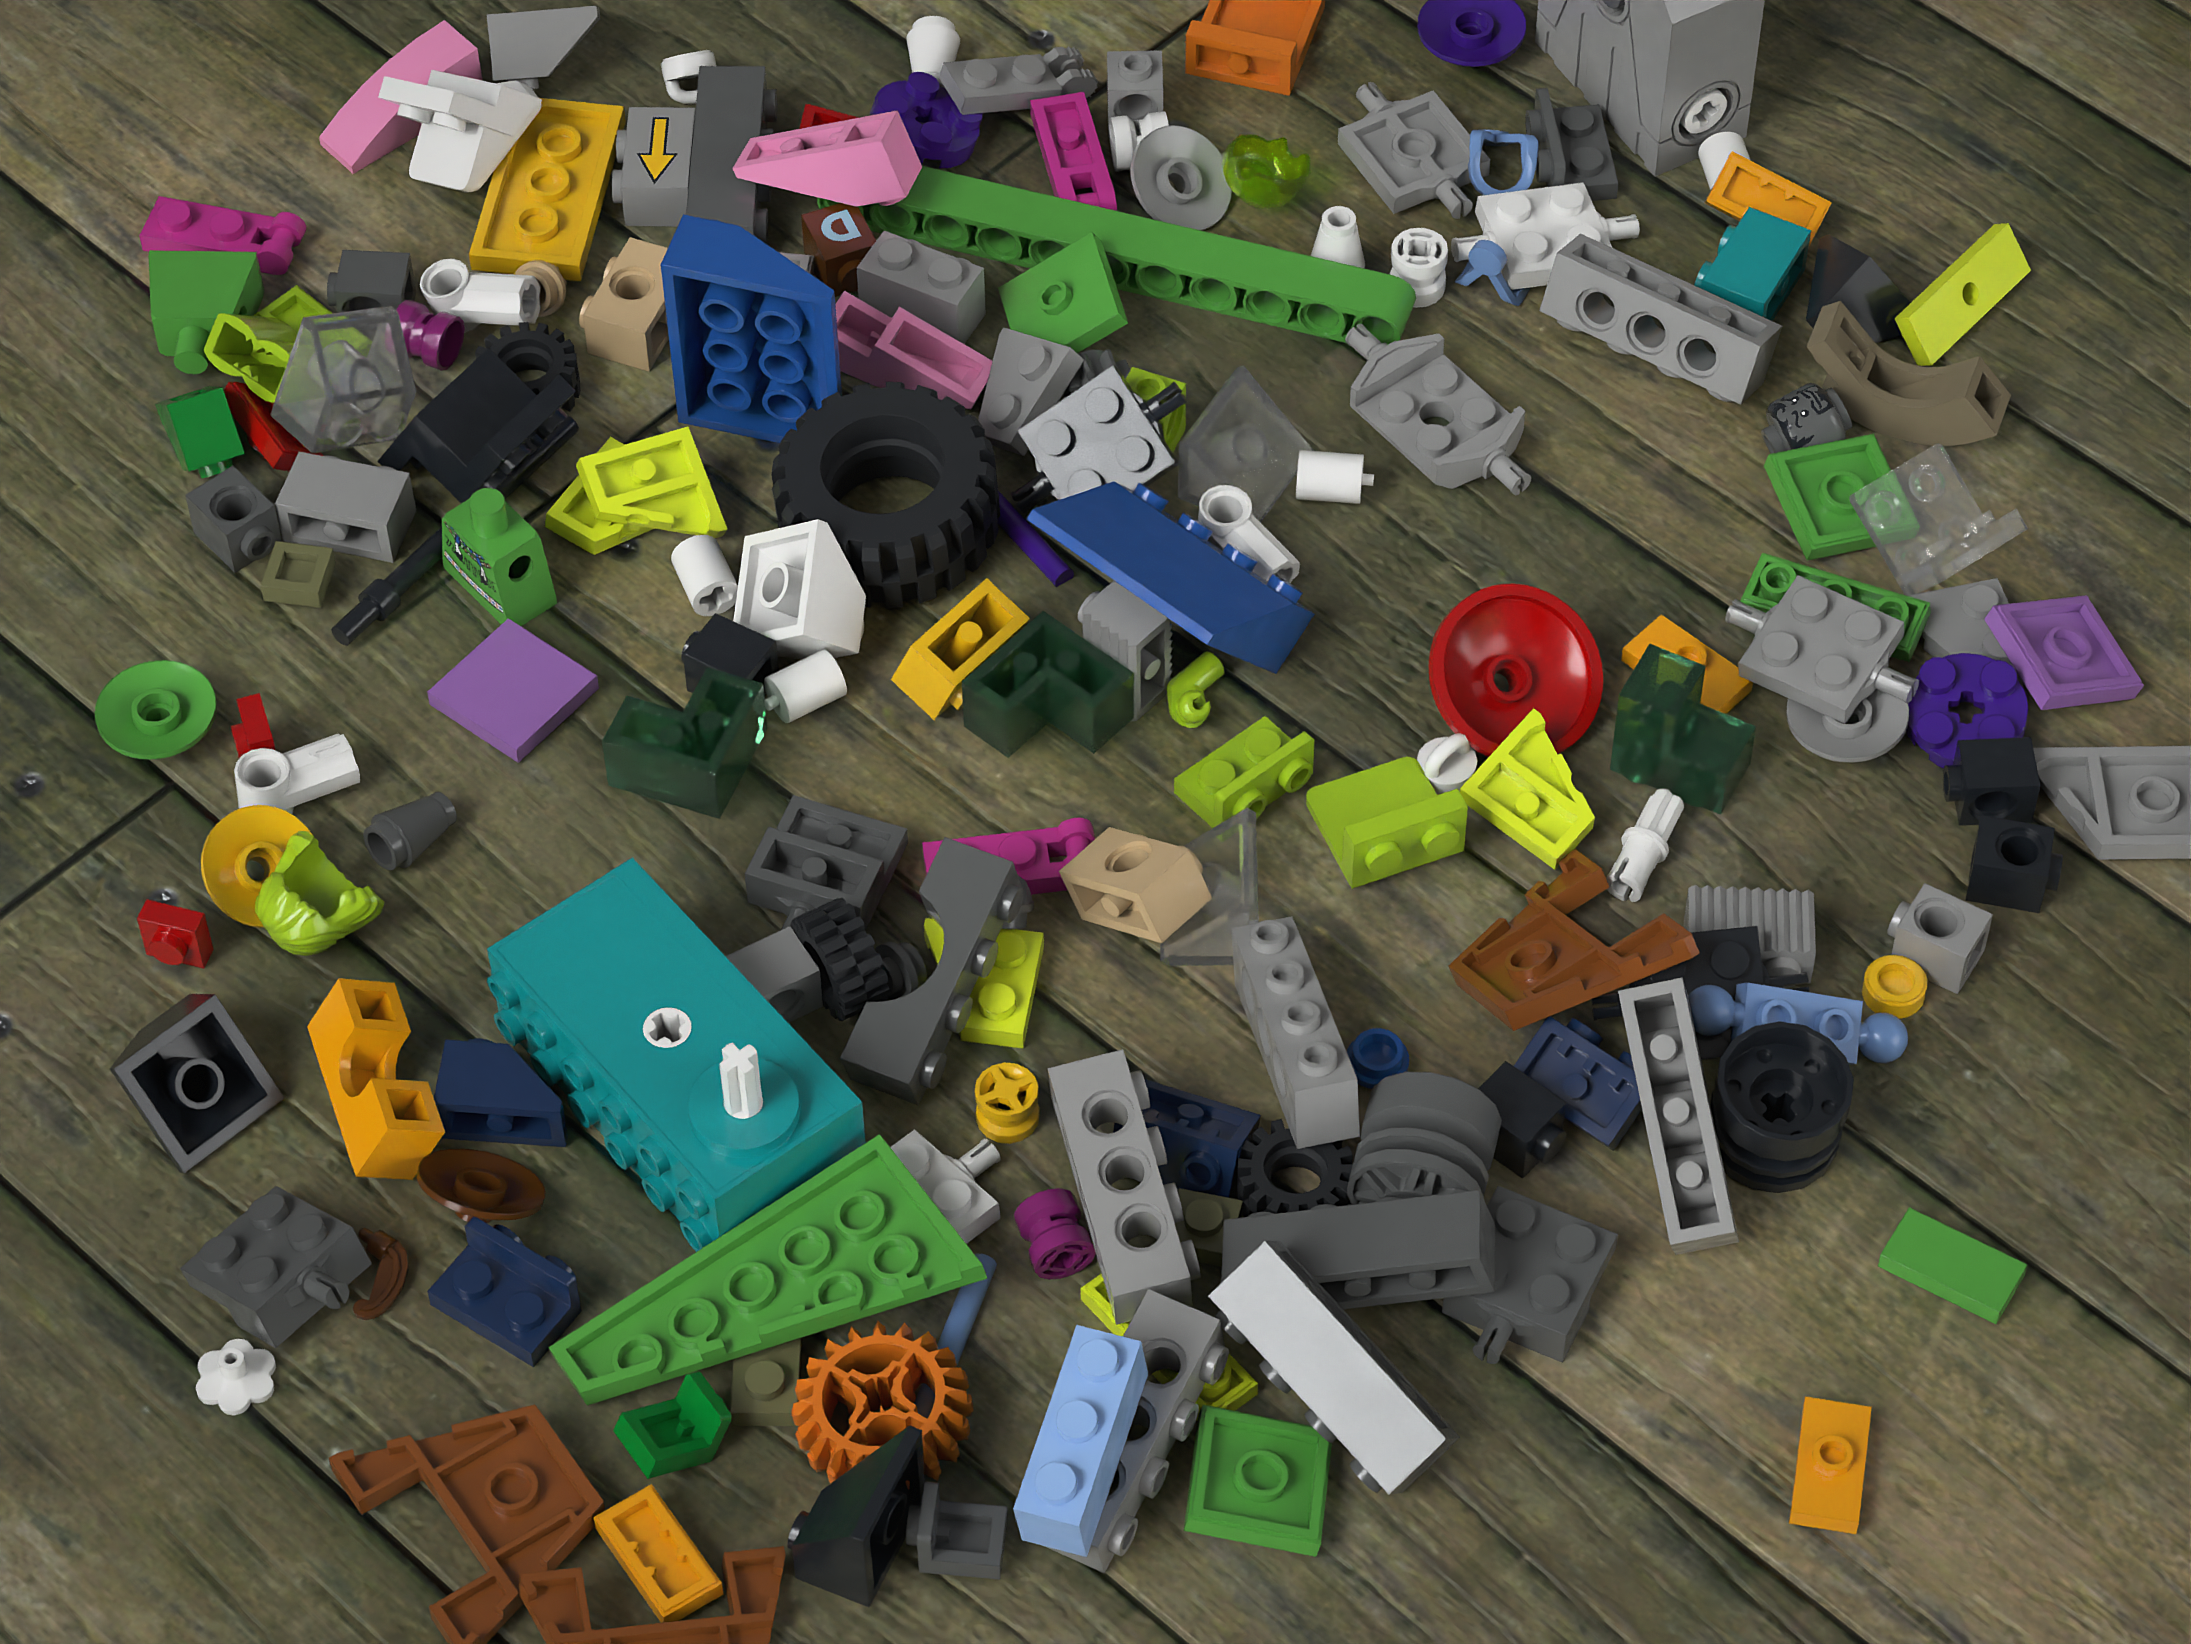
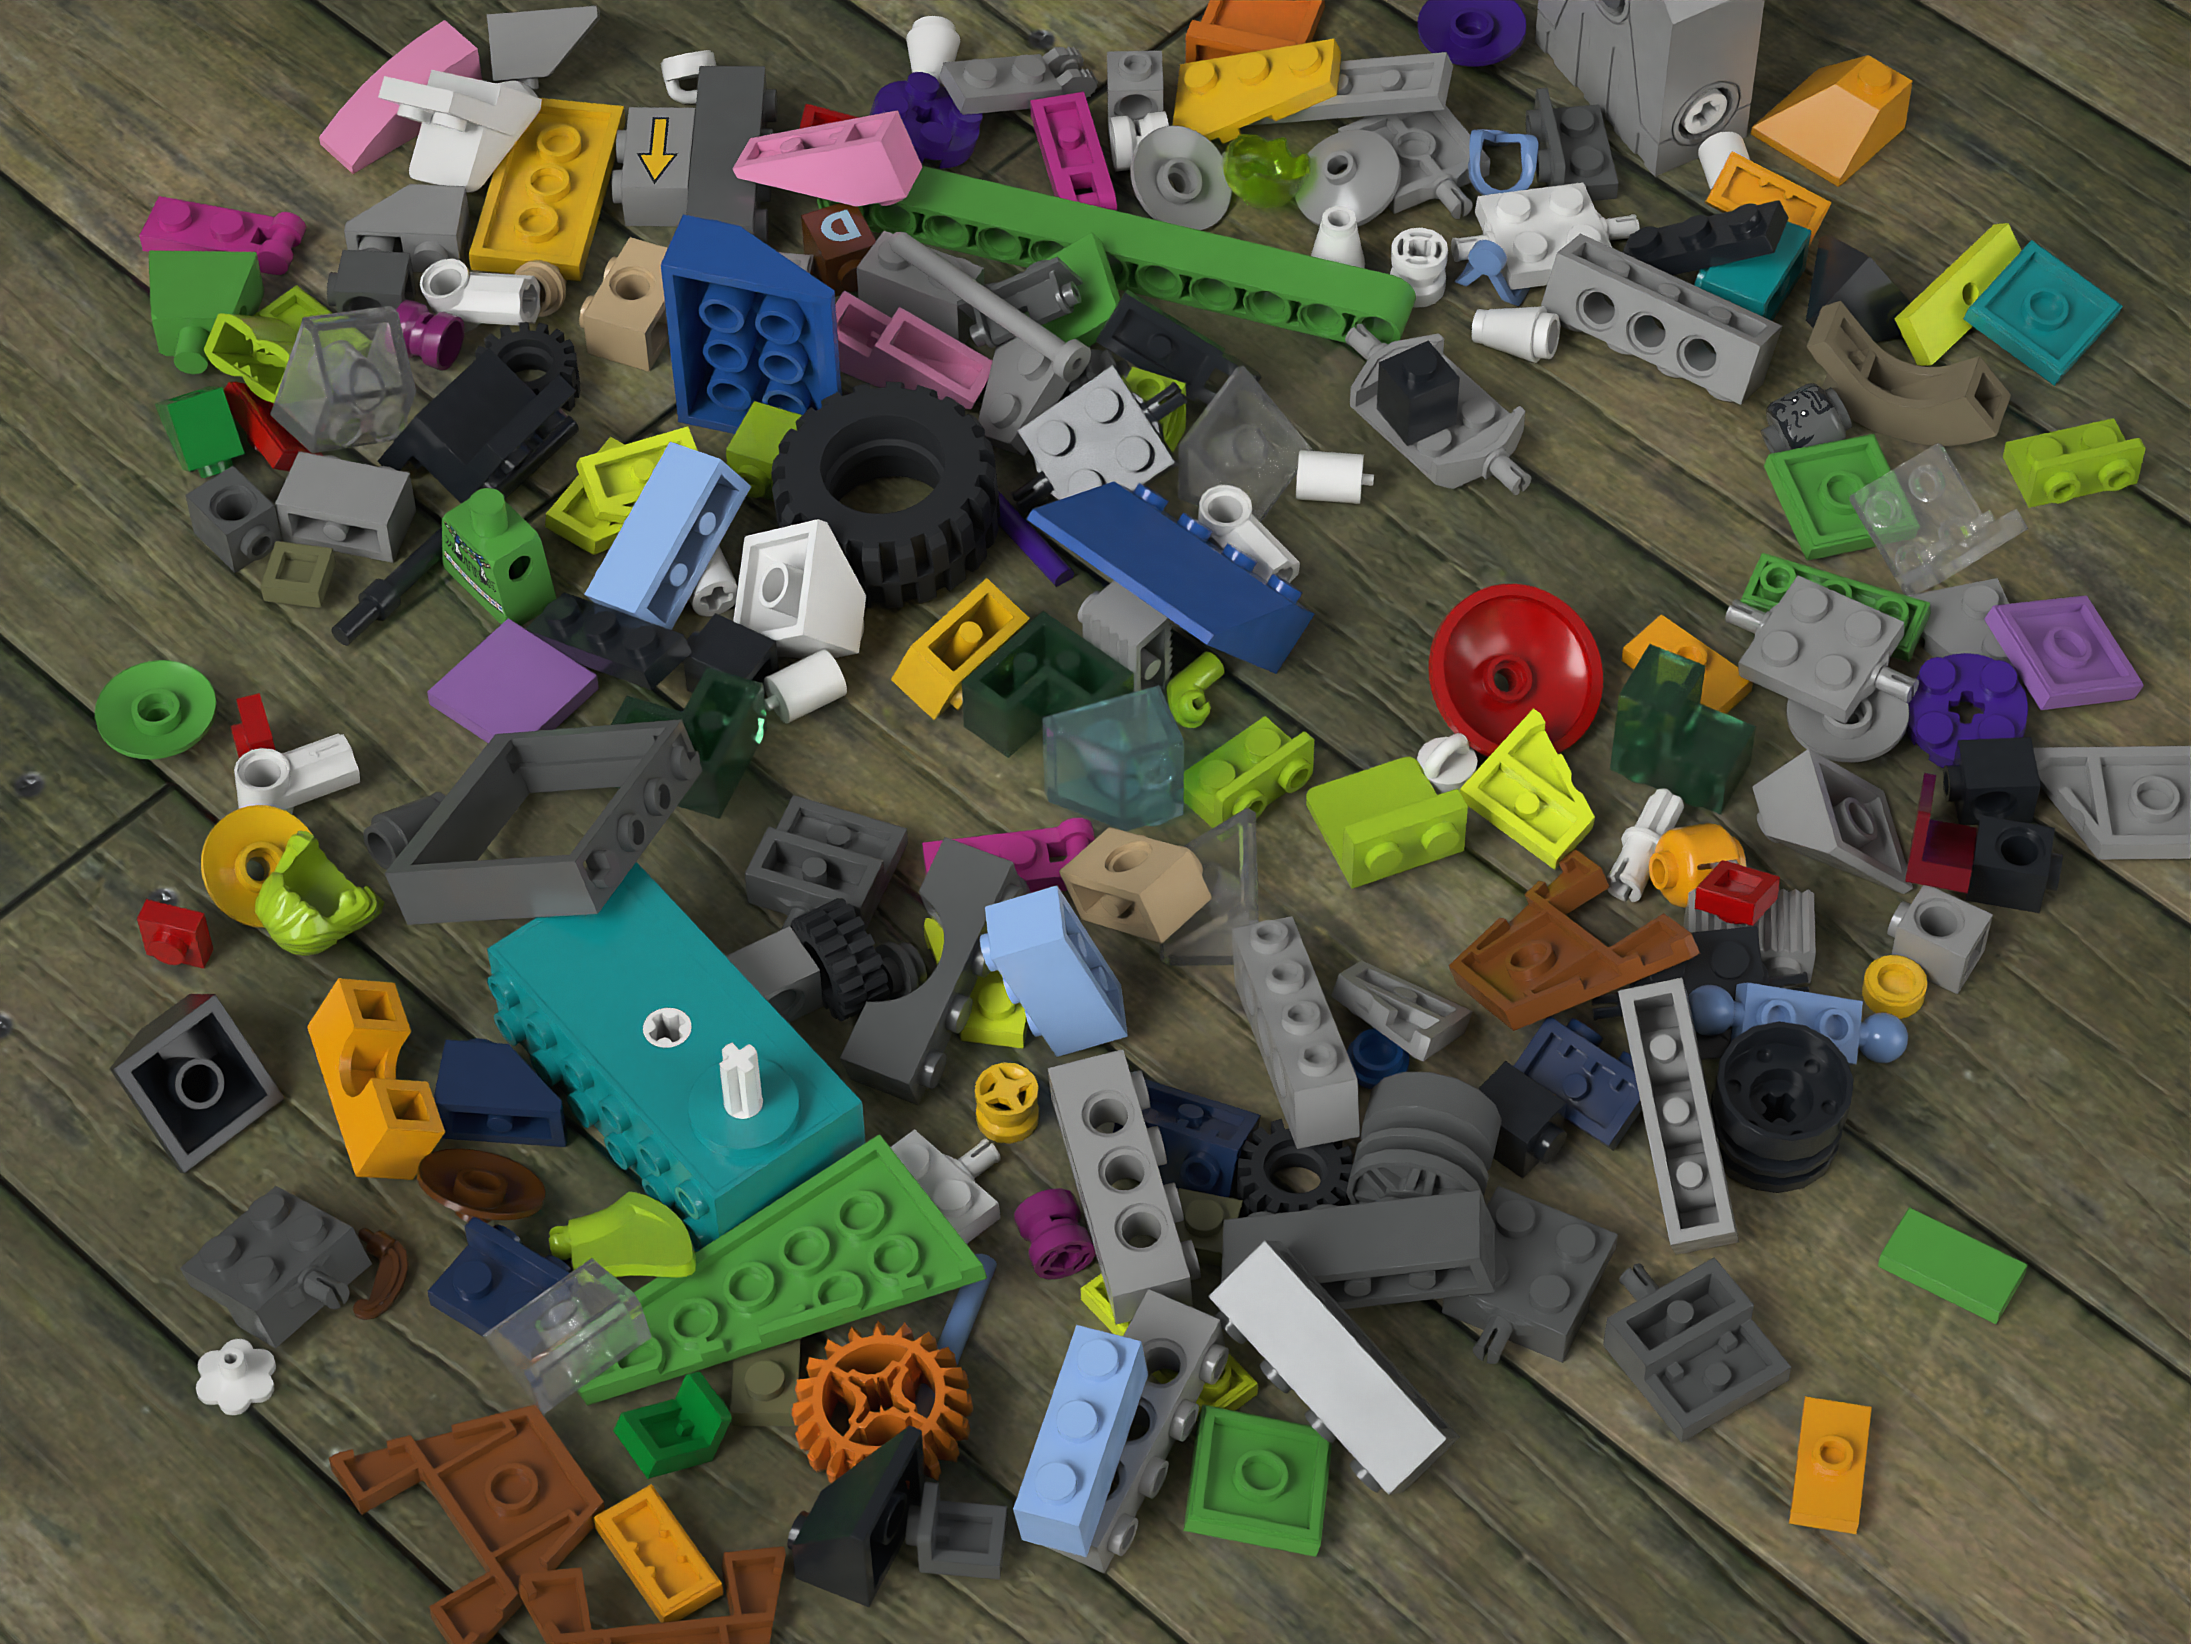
(416, 220): none -> light grey slope
(439, 869): none -> dark grey window
(569, 1334): none -> clear slope
(610, 640): none -> black plate
(628, 1239): none -> lime arm
(669, 536): none -> light blue brick
(757, 445): none -> lime brick
(1044, 290): none -> dark grey hinge
(1054, 971): none -> light blue brick
(1068, 358): none -> light grey bar
(1116, 760): none -> clear light blue slope
(1166, 346): none -> black hinge
(1239, 89): none -> yellow wing
(1364, 186): none -> light grey dish
(1383, 88): none -> light grey plate
(1400, 1010): none -> light grey wing
(1417, 393): none -> black brick
(1518, 331): none -> white cone
(1688, 856): none -> light orange head
(1693, 1347): none -> dark grey plate
(1710, 240): none -> black plate
(1737, 893): none -> red plate
(1832, 819): none -> light grey slope
(1838, 117): none -> light orange slope
(1939, 850): none -> dark red panel
(2042, 312): none -> teal plate
(2074, 462): none -> lime bracket

